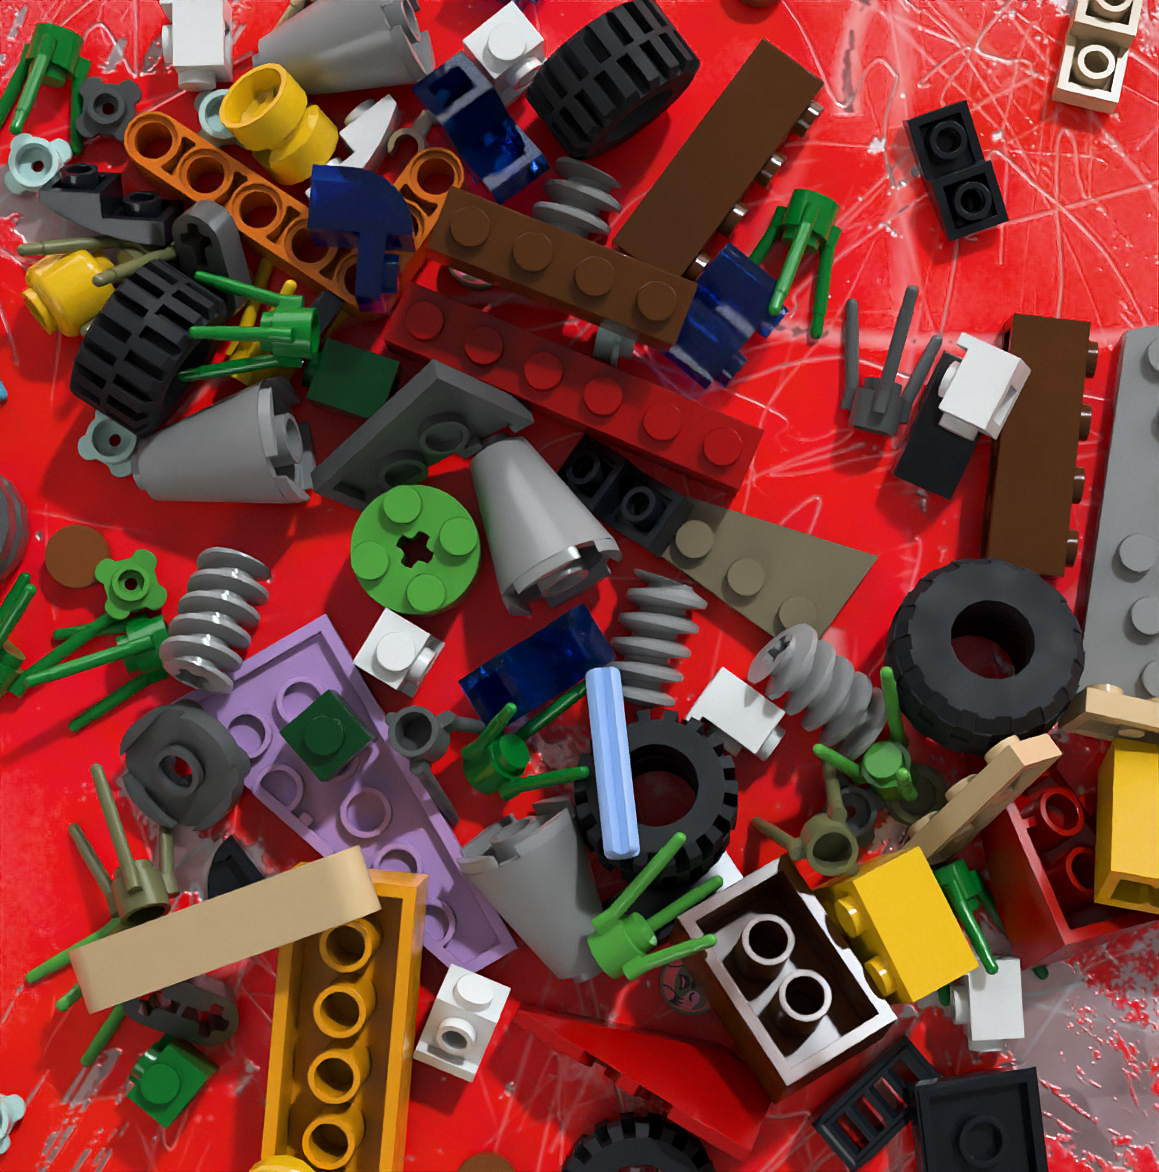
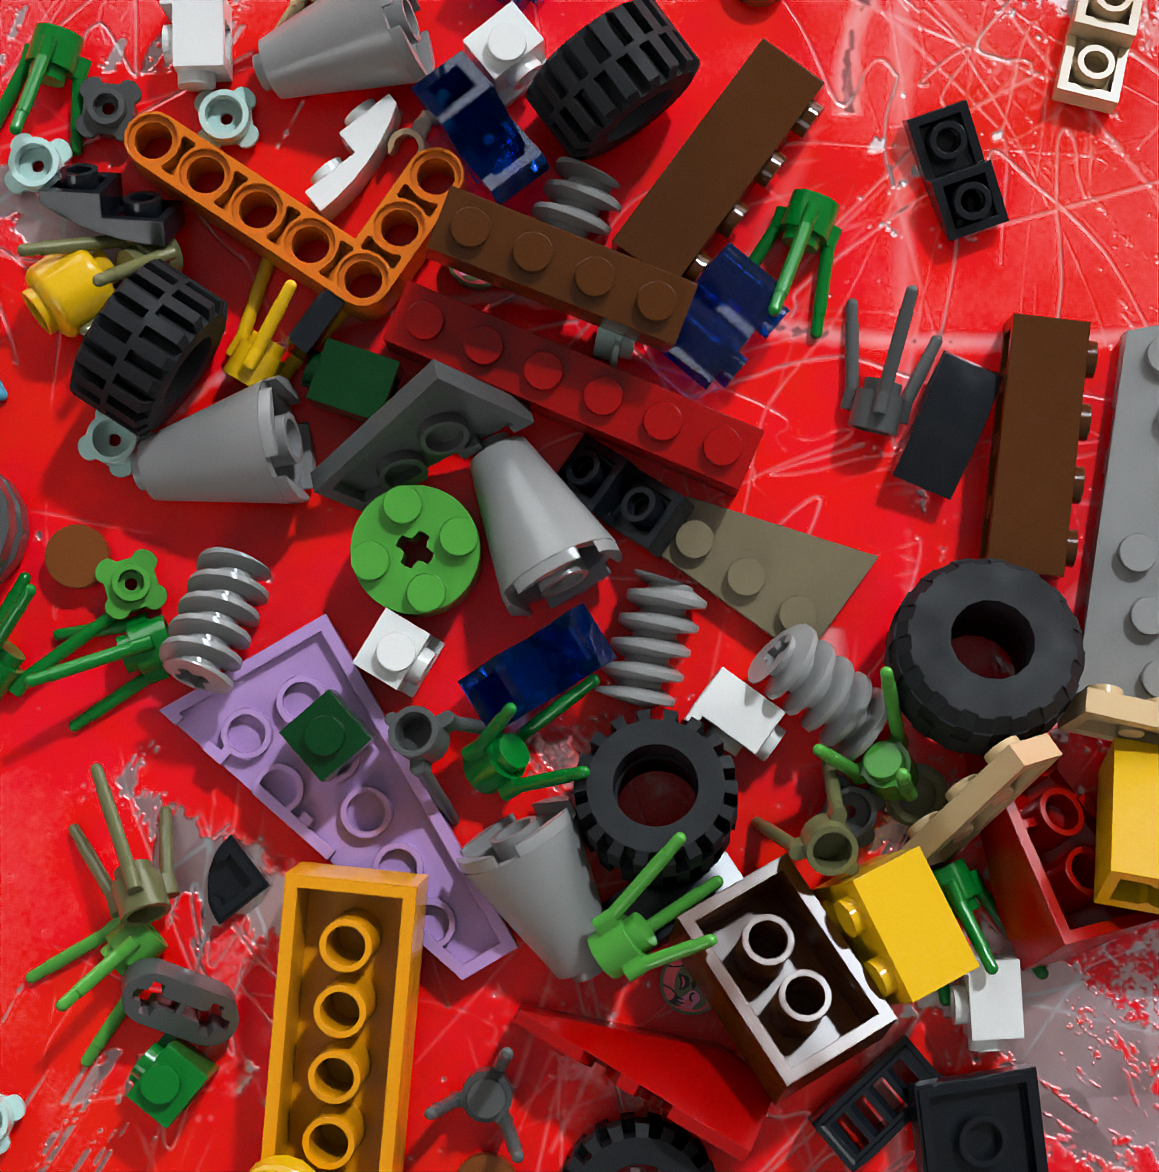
(207, 748): dark grey plate -> none
(211, 243): dark grey beam -> none
(225, 929): tan beam -> none
(276, 122): yellow wheel -> none
(288, 332): green plant -> none
(365, 213): clear blue brick -> none
(461, 1022): white brick -> none
(486, 1099): none -> dark grey plant
(612, 763): light blue axle -> none
(980, 389): white brick -> none

